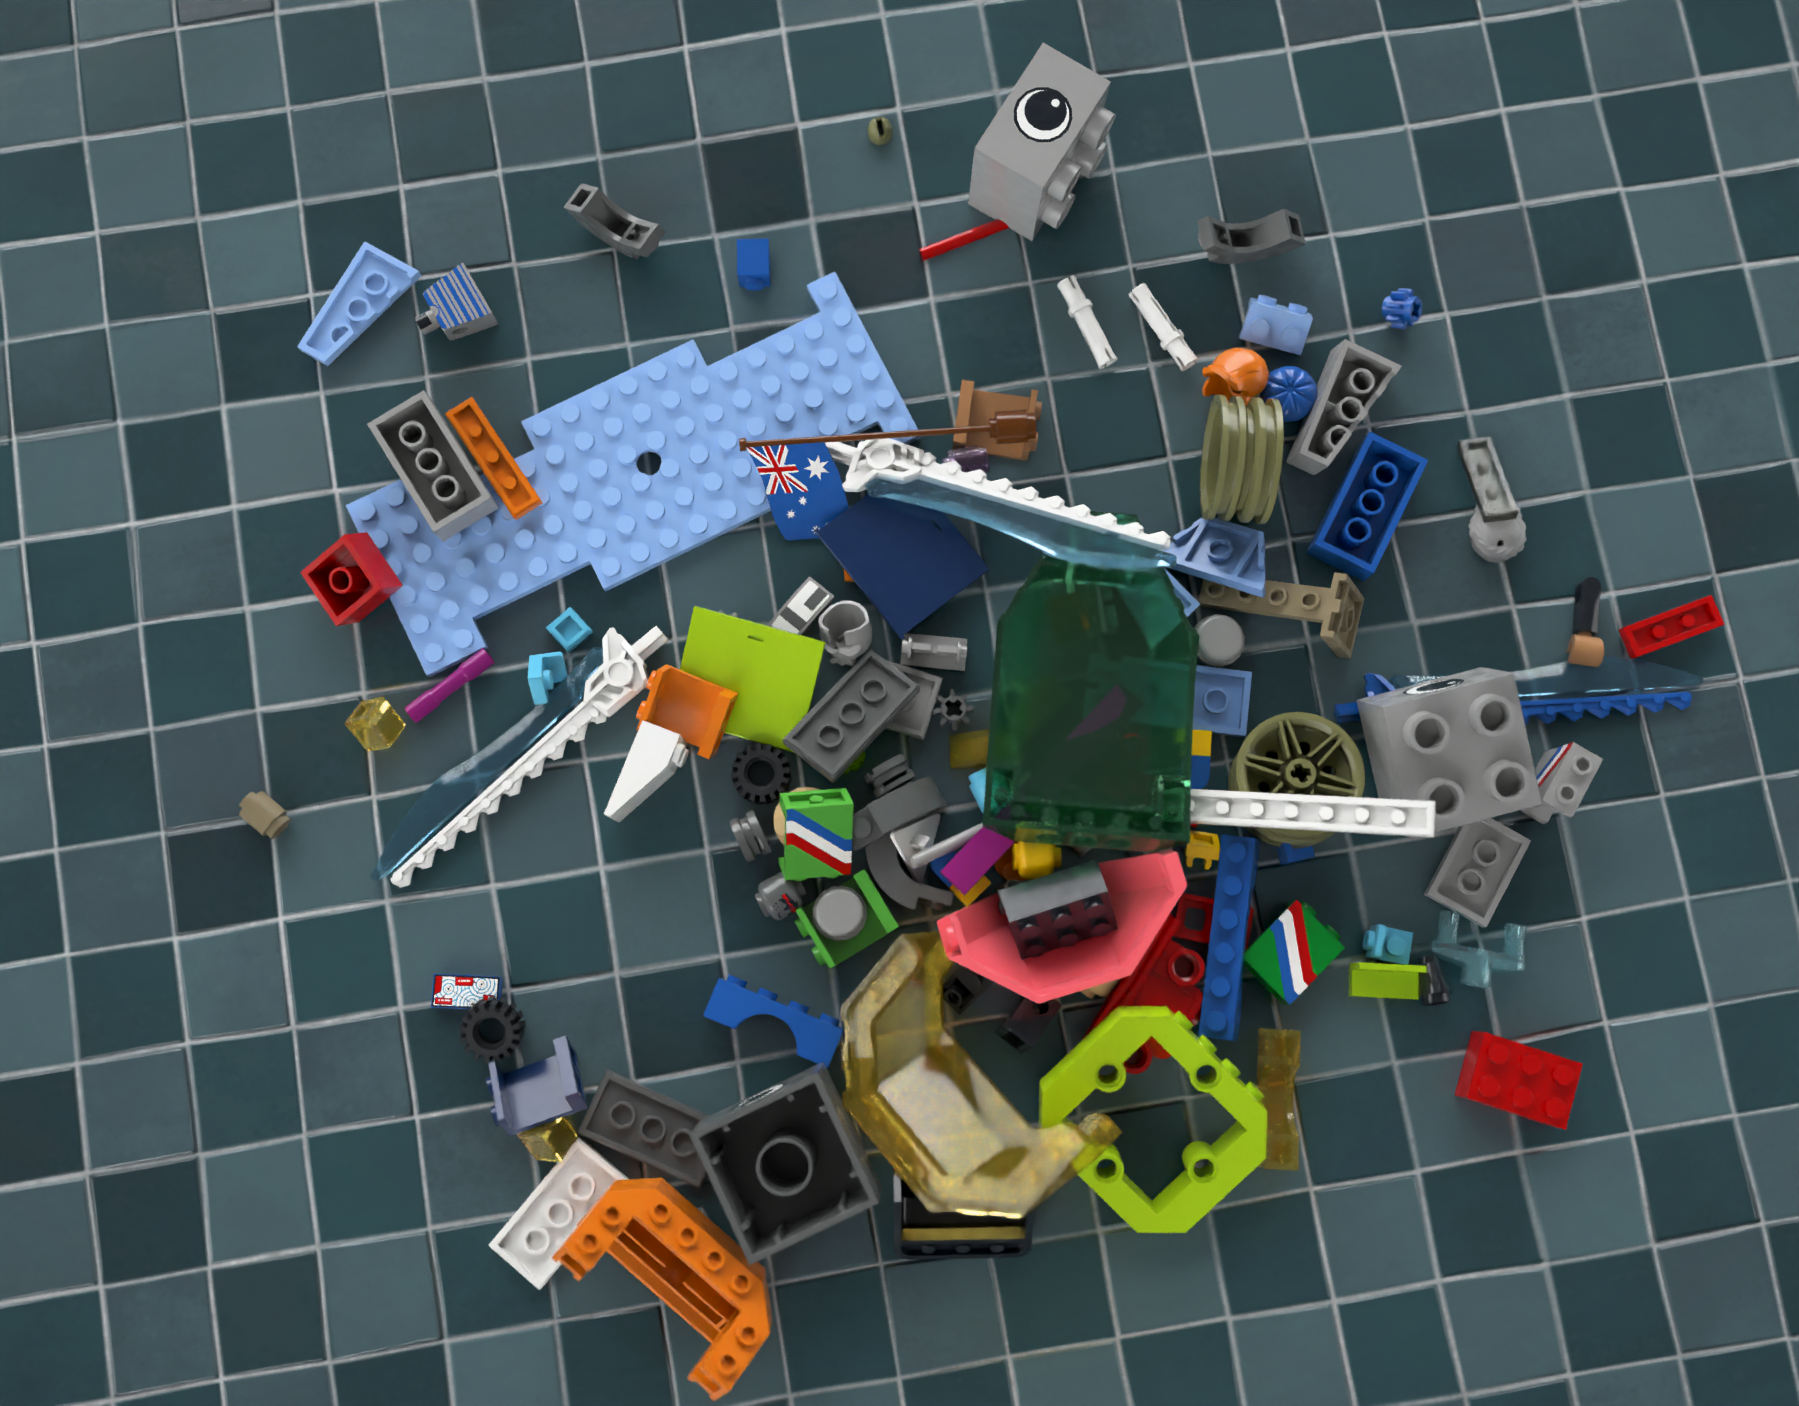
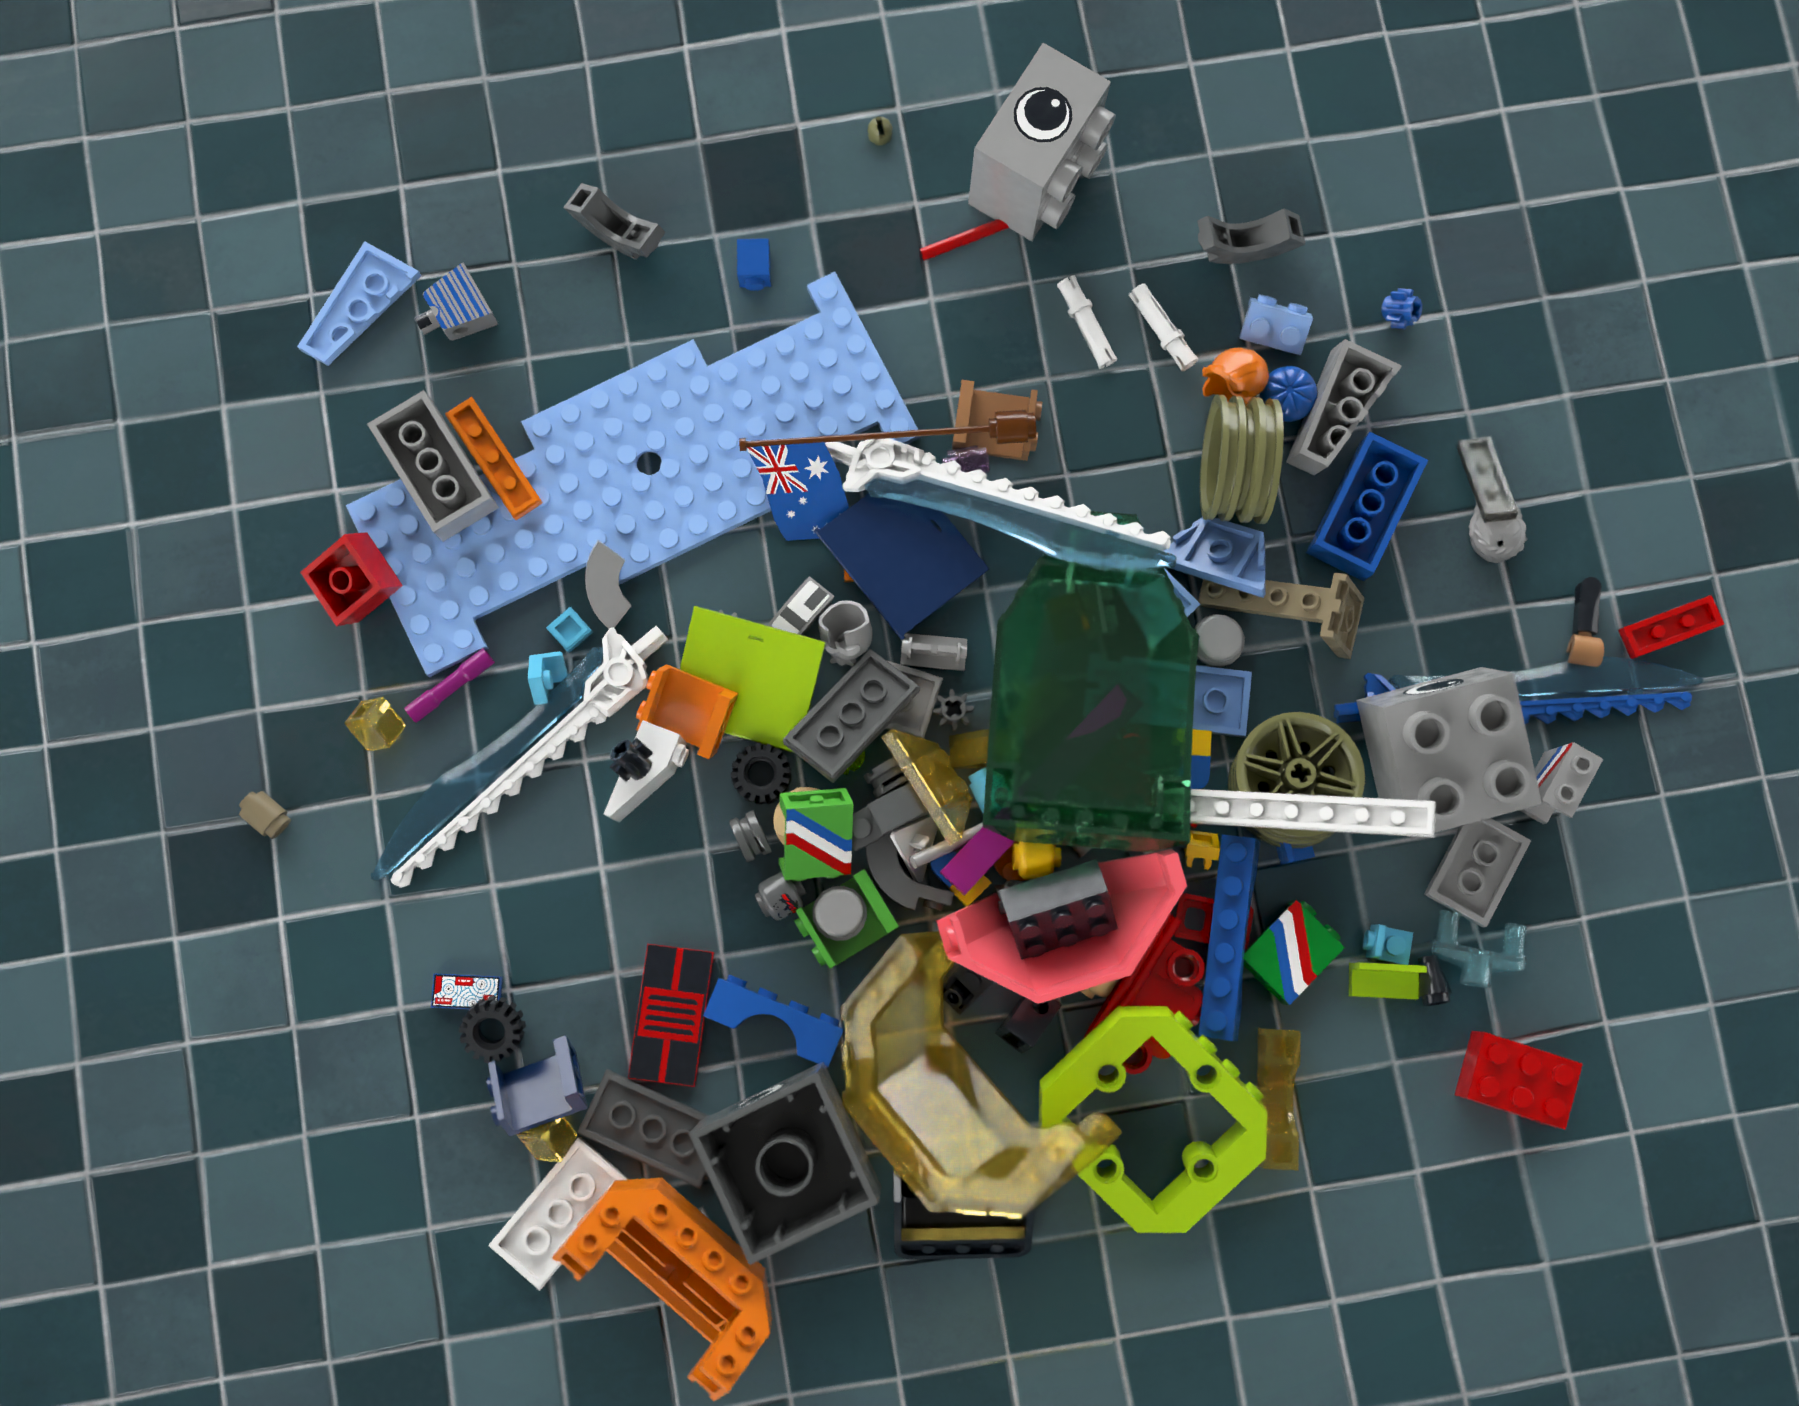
(603, 585): none -> light grey tile
(631, 759): none -> black gear
(671, 1015): none -> black tile
(933, 780): none -> clear yellow wing

